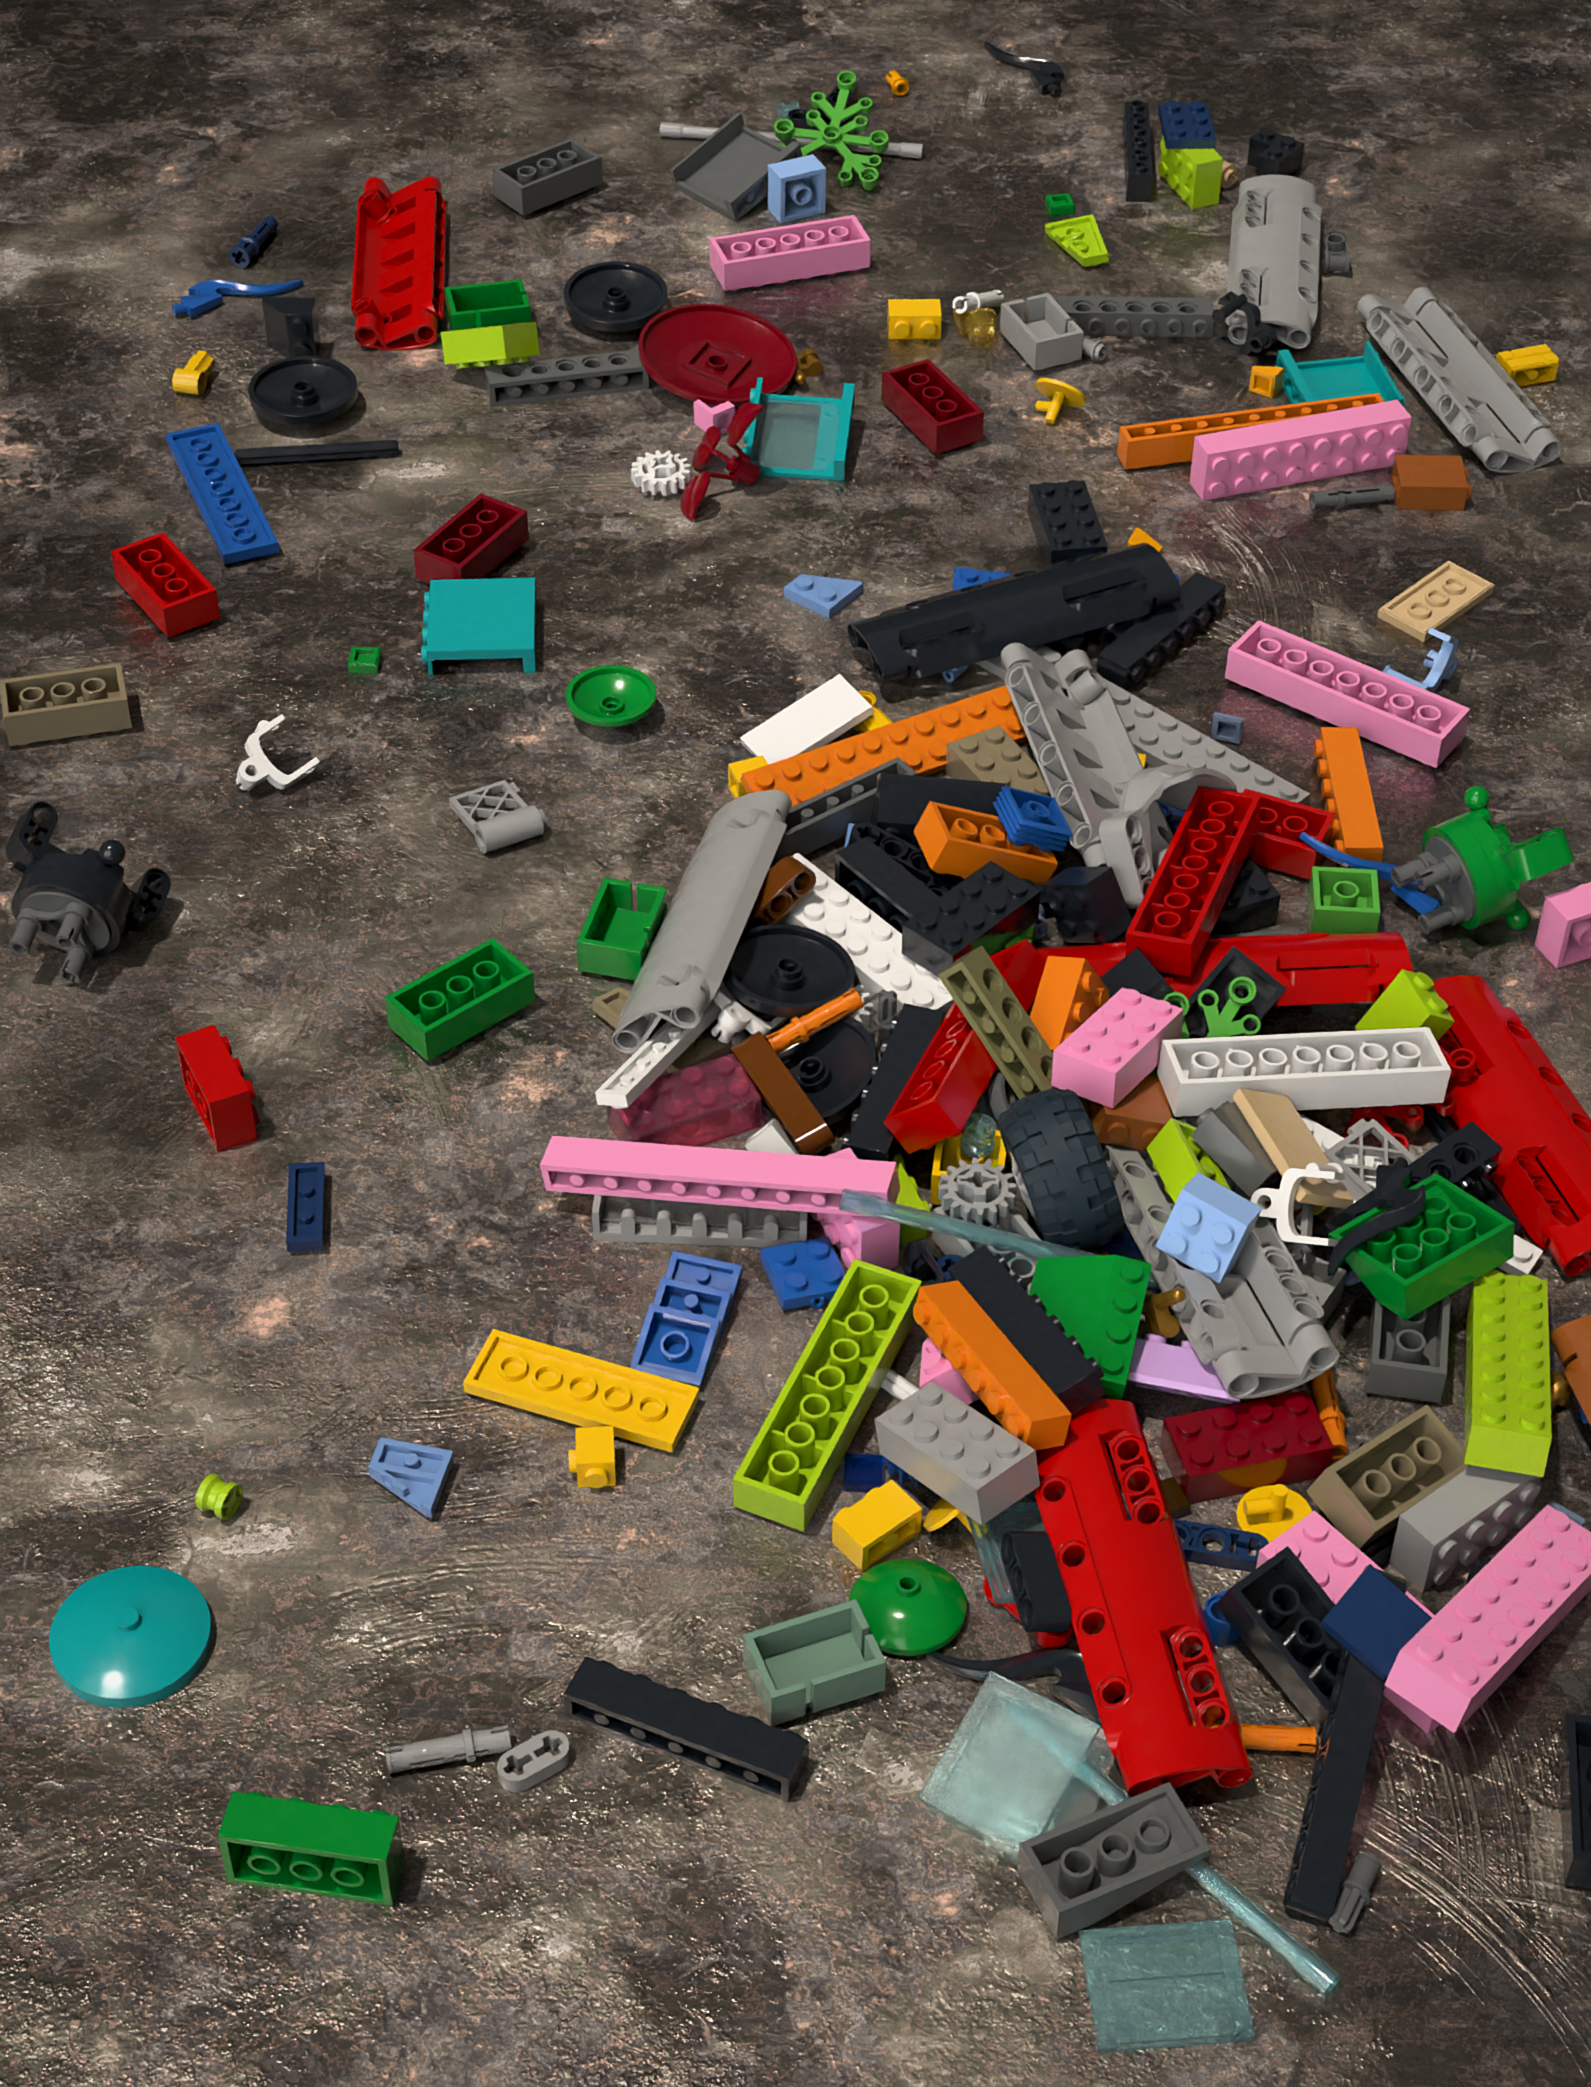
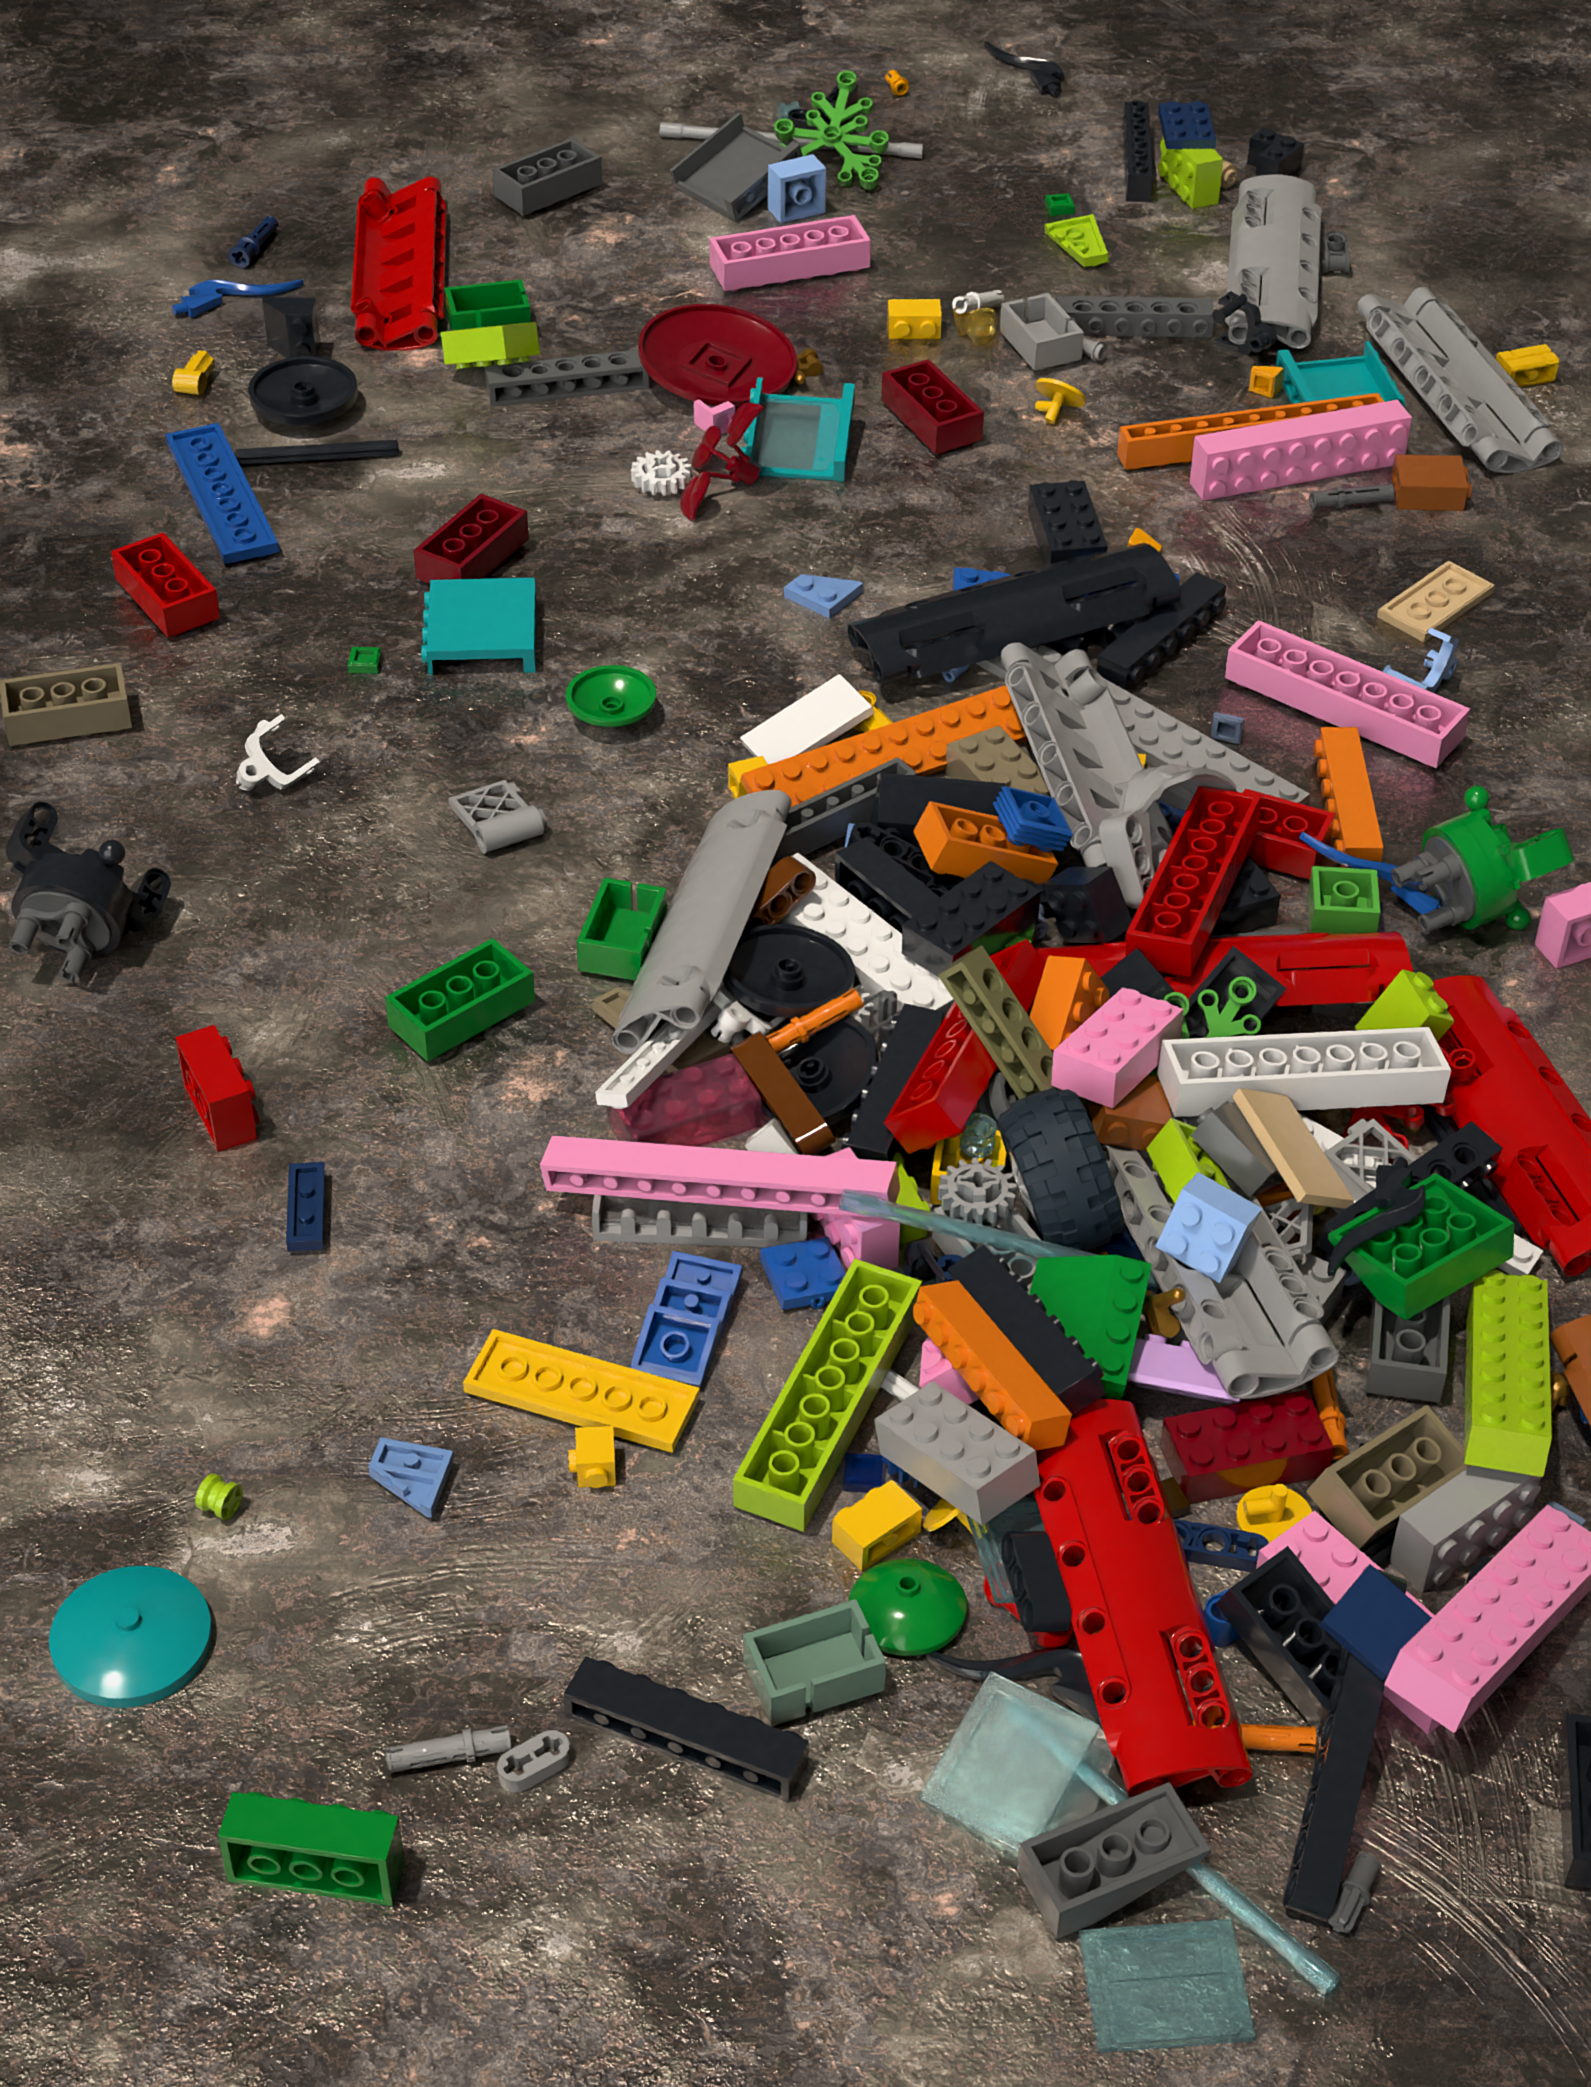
(615, 296): black dish -> none
(1283, 1200): white piece -> none

